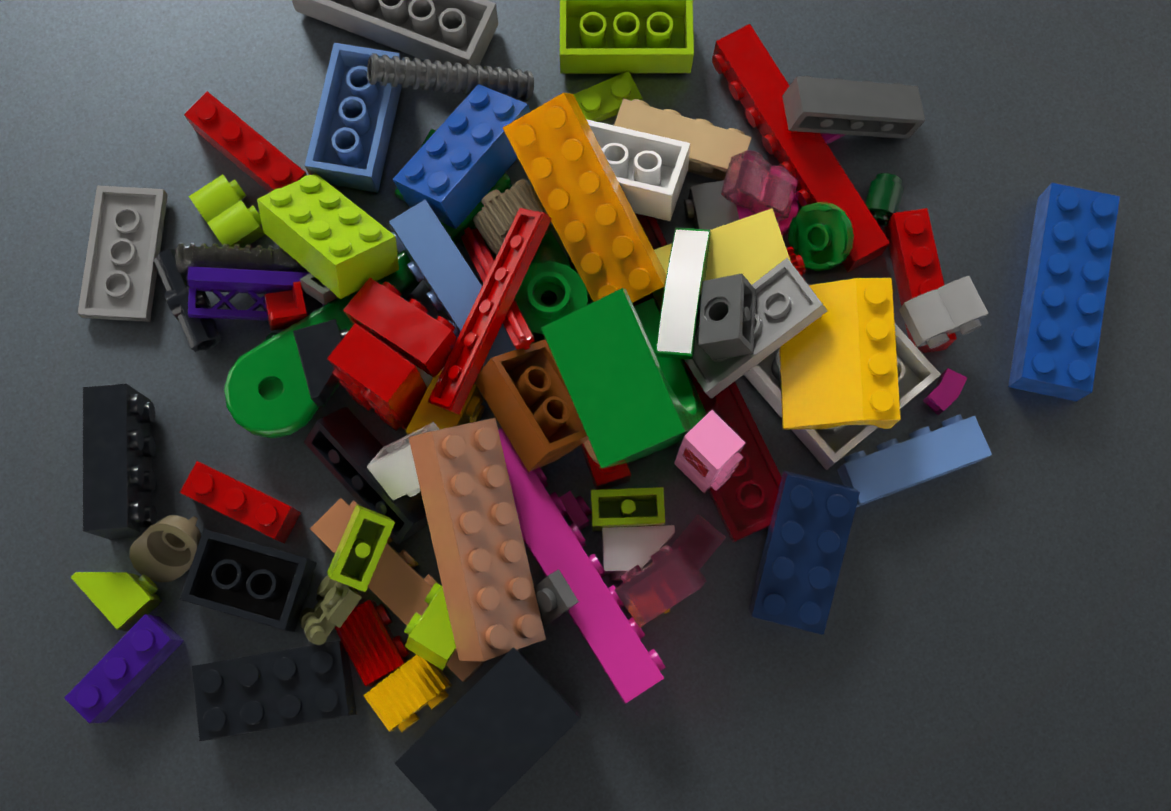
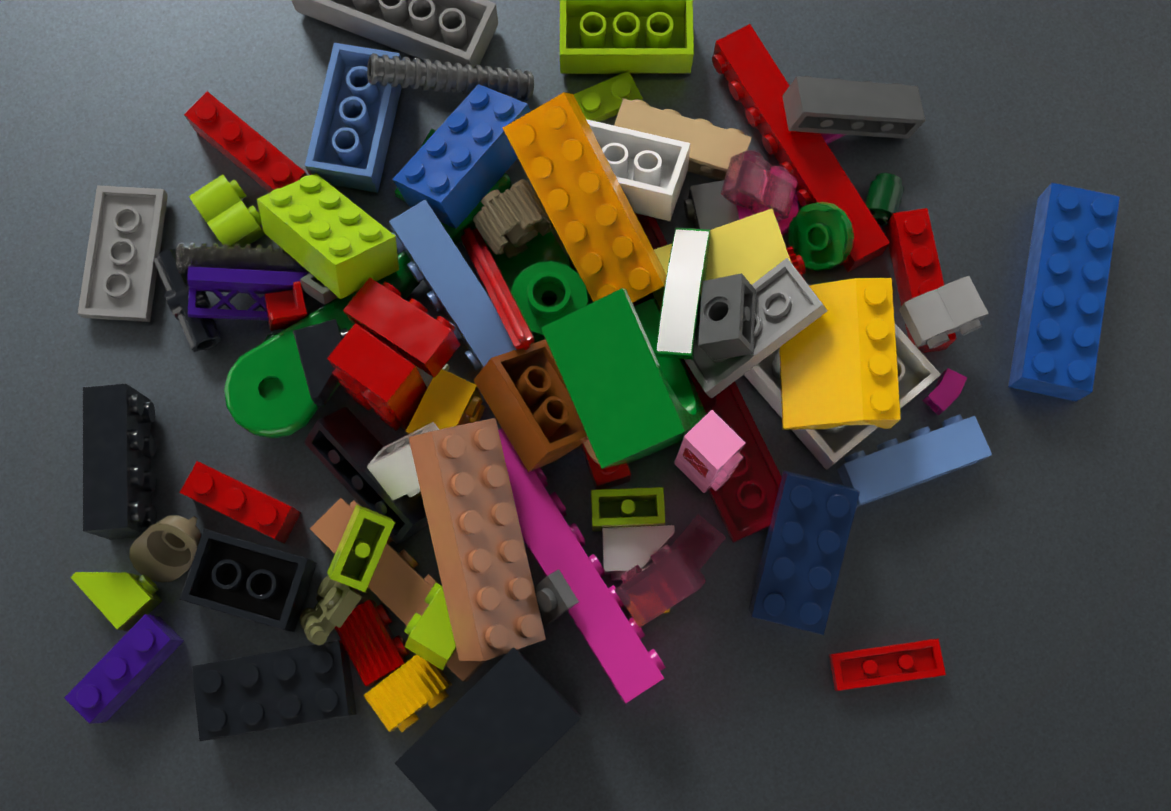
(489, 310): red tile -> none
(576, 510): dark pink plate -> none
(887, 664): none -> red plate

